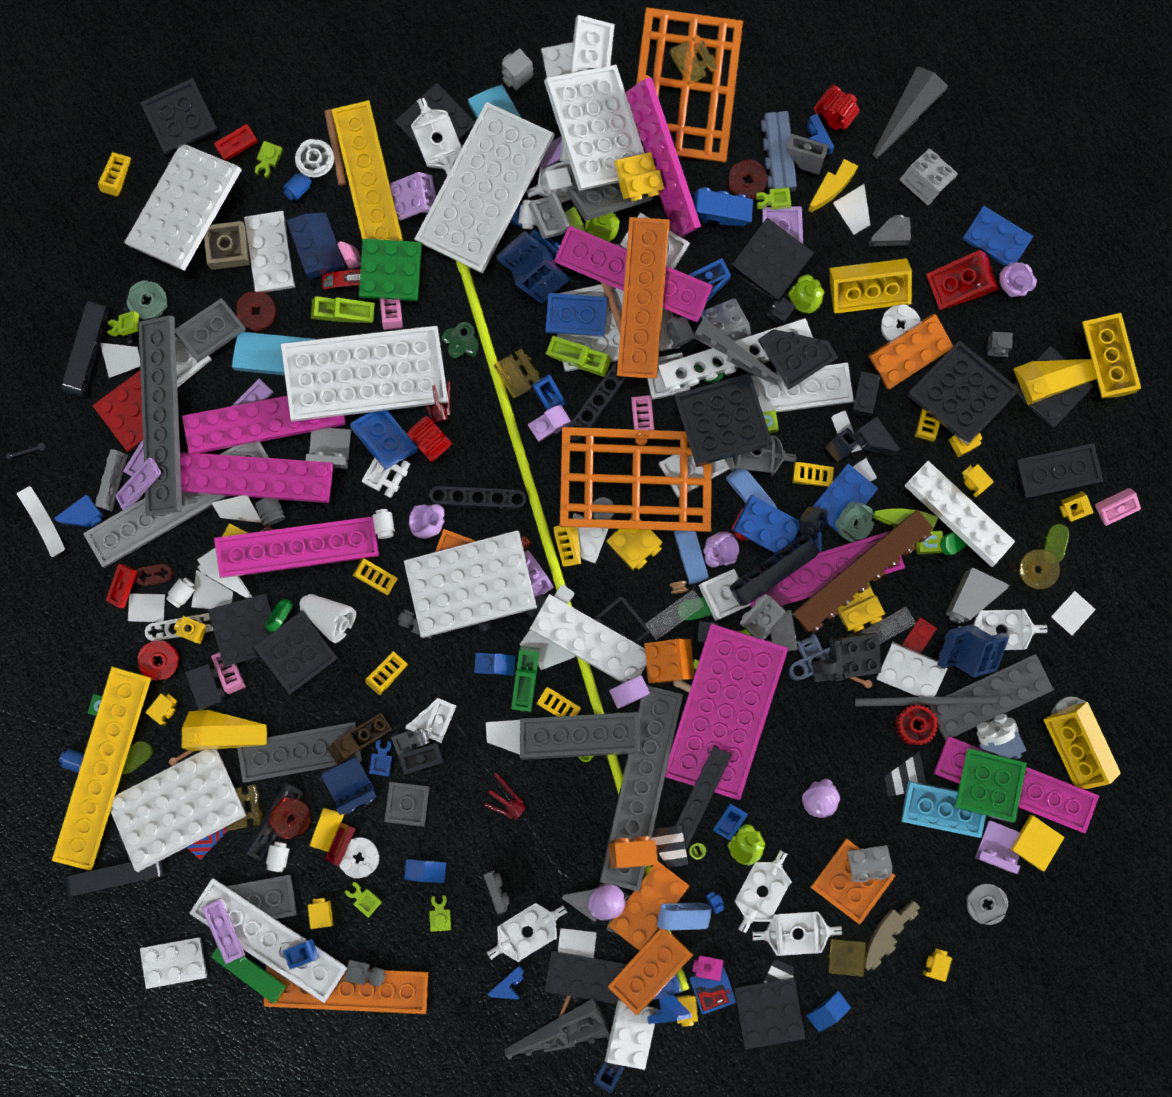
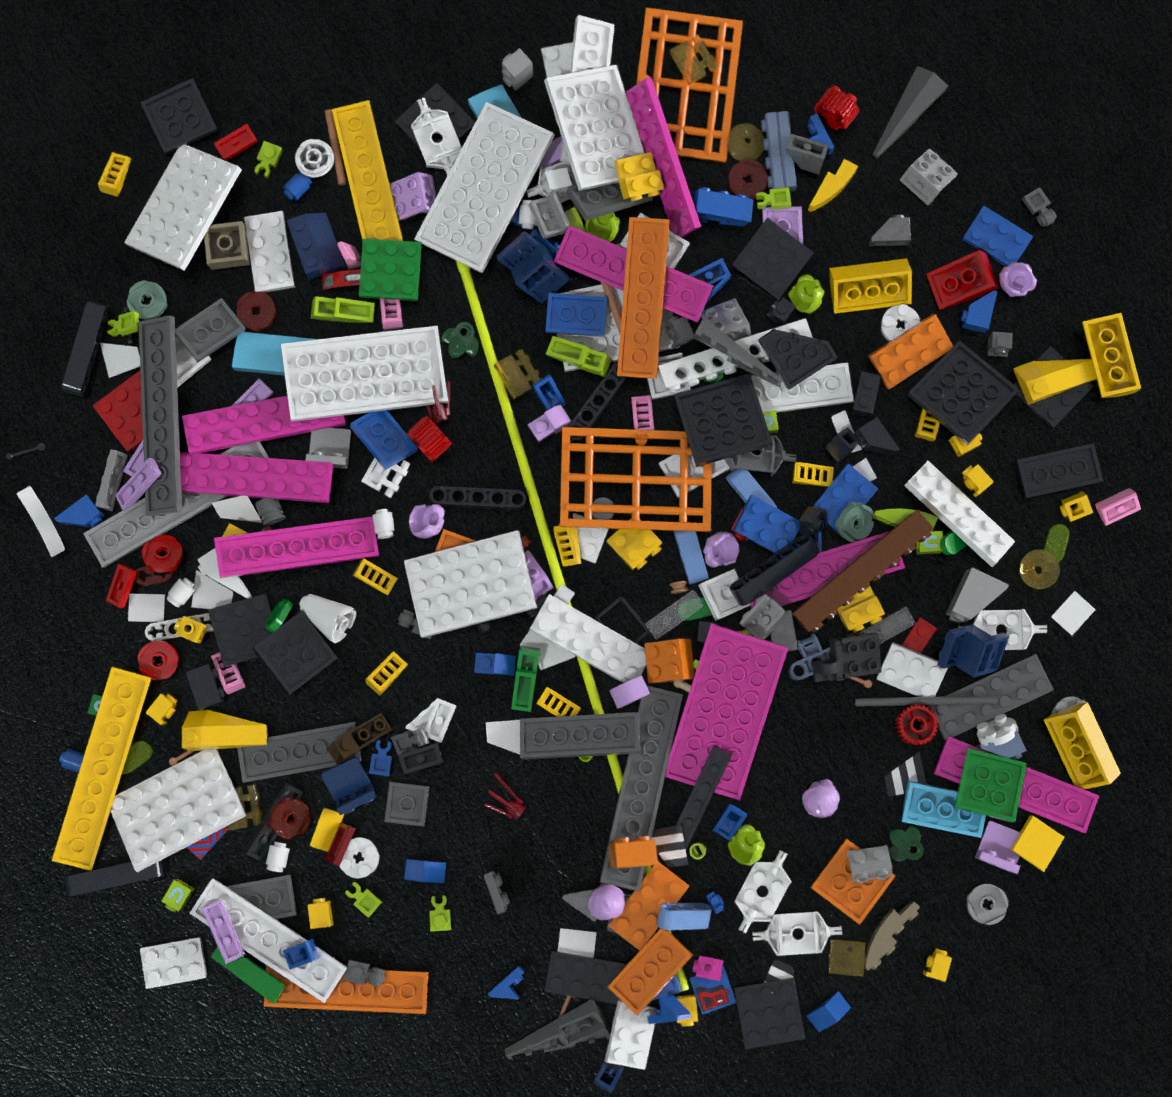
(165, 563): none -> red plate
(177, 895): none -> lime brick
(510, 932): white plate -> none
(737, 145): none -> clear yellow dish
(854, 209): white sticker -> none
(903, 841): none -> dark green plate
(979, 313): none -> blue slope
(1037, 202): none -> dark grey plate

